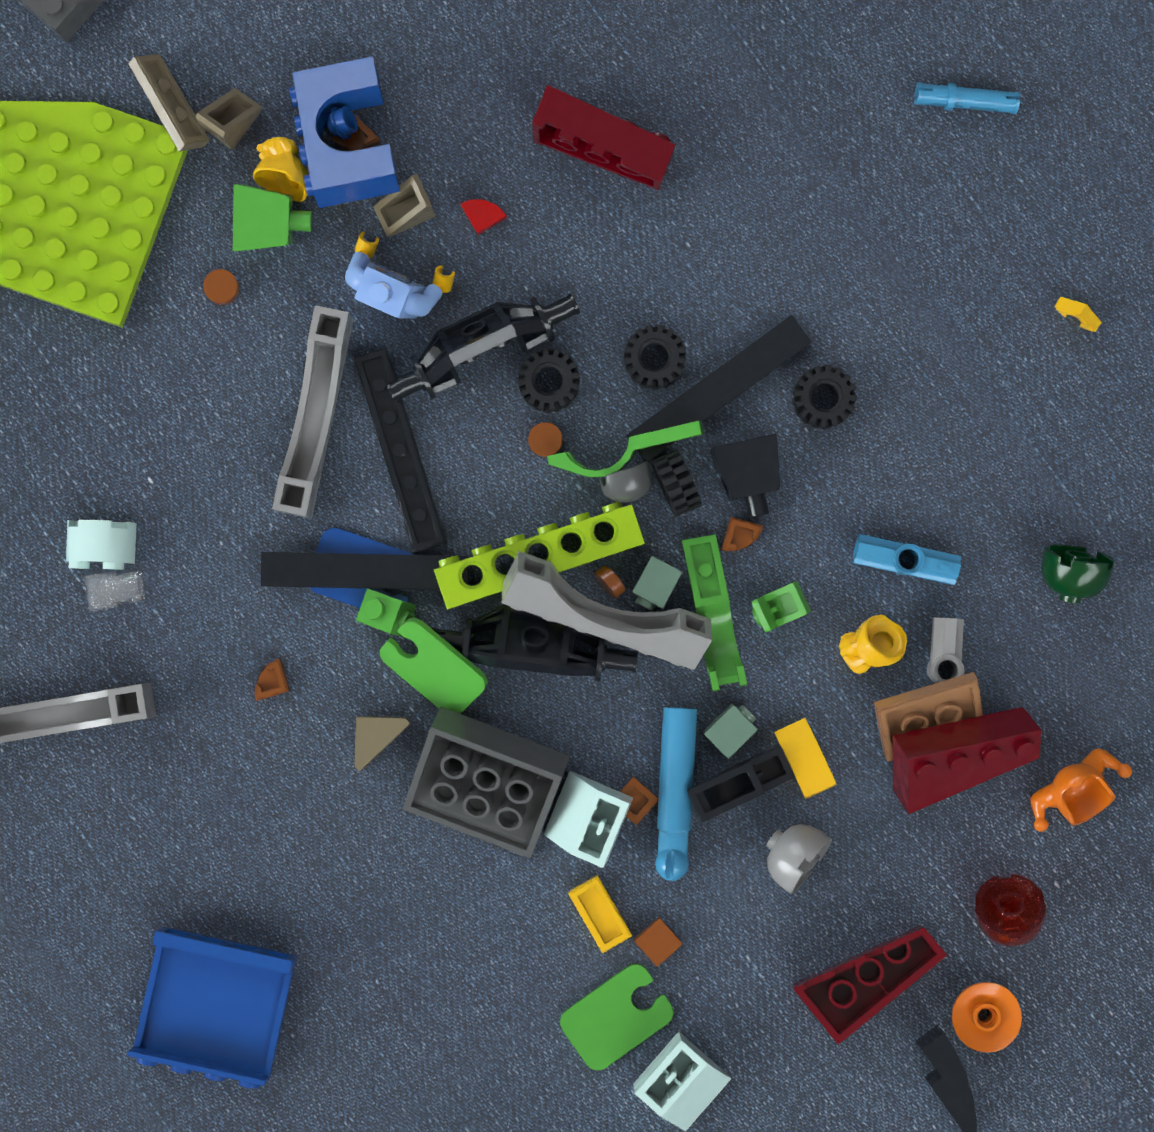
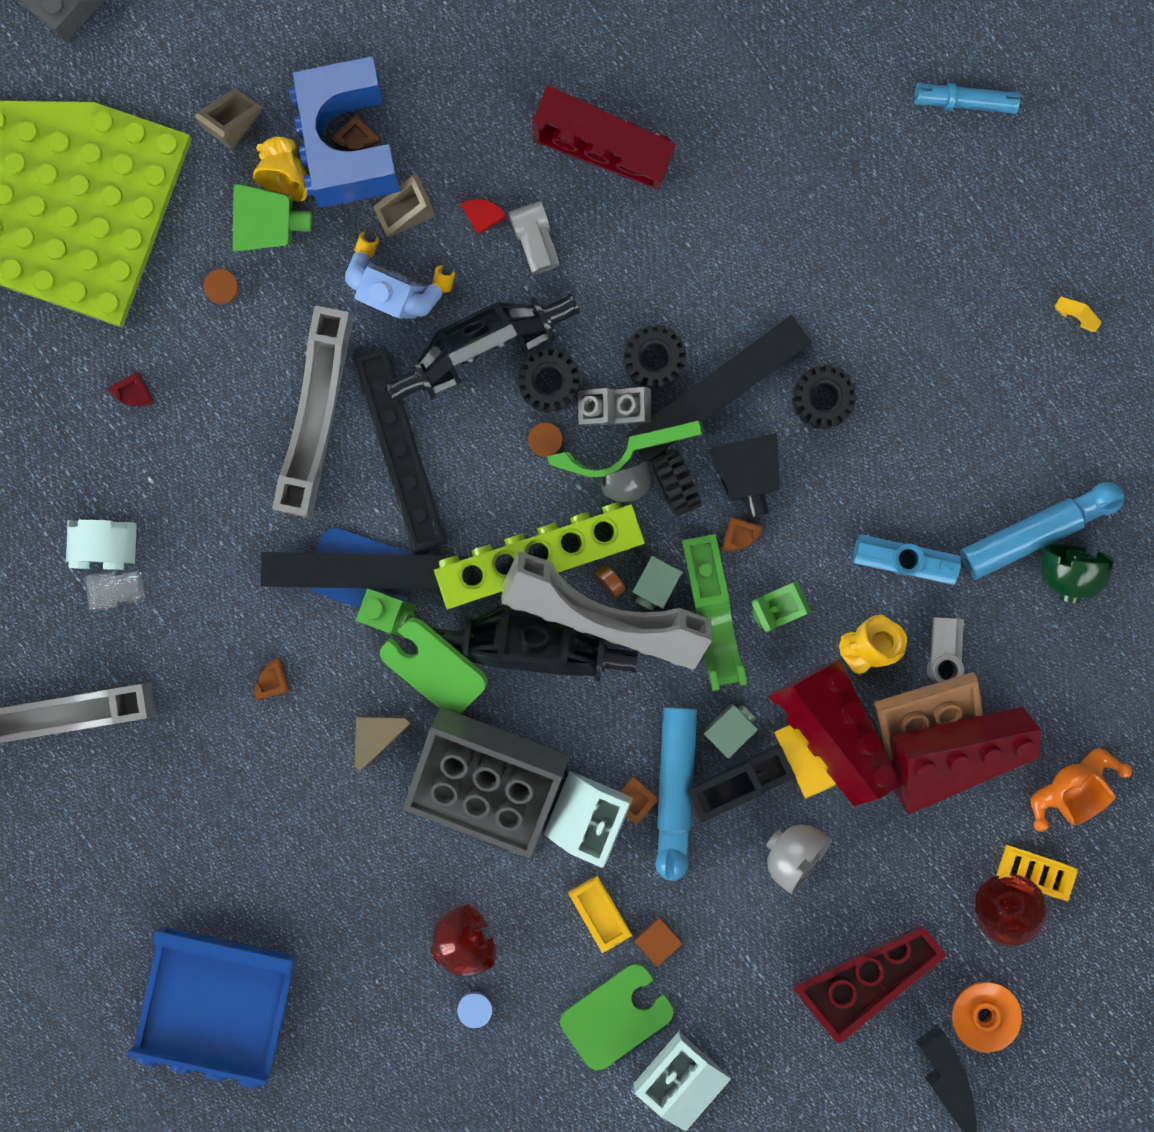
(132, 391): none -> dark red tile
(169, 102): dark tan tile -> none
(342, 122): blue plate -> none
(461, 942): none -> clear red cylinder
(475, 1009): none -> light blue tile
(533, 231): none -> light grey piece
(614, 406): none -> light grey slope
(839, 732): none -> dark red wedge
(1040, 530): none -> dark azure piece
(1066, 879): none -> yellow slope

